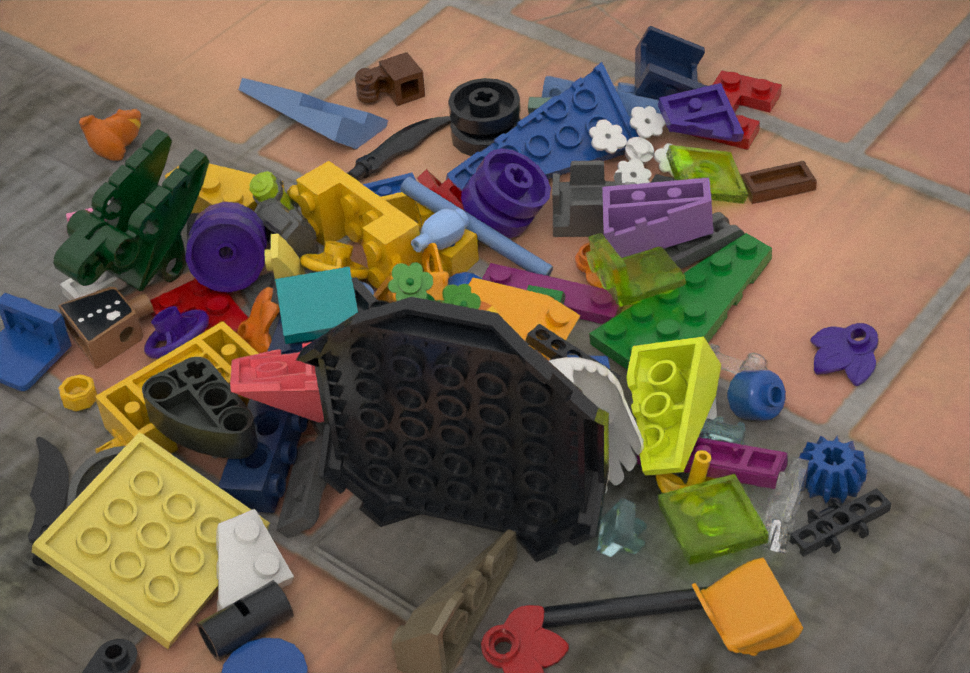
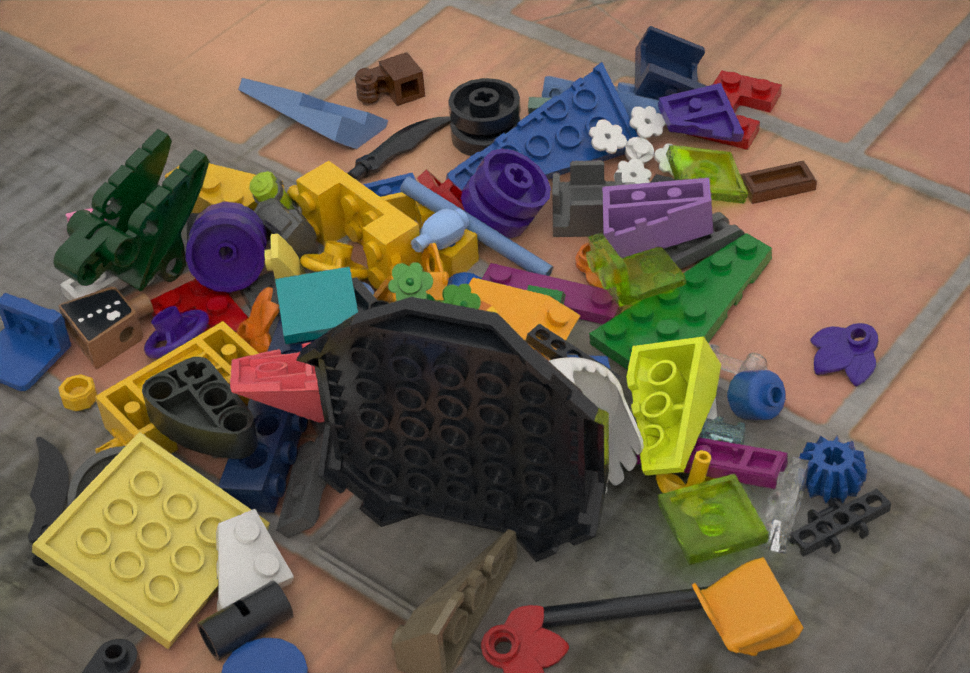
(112, 134): orange hair -> none
(619, 528): clear light blue tile -> none

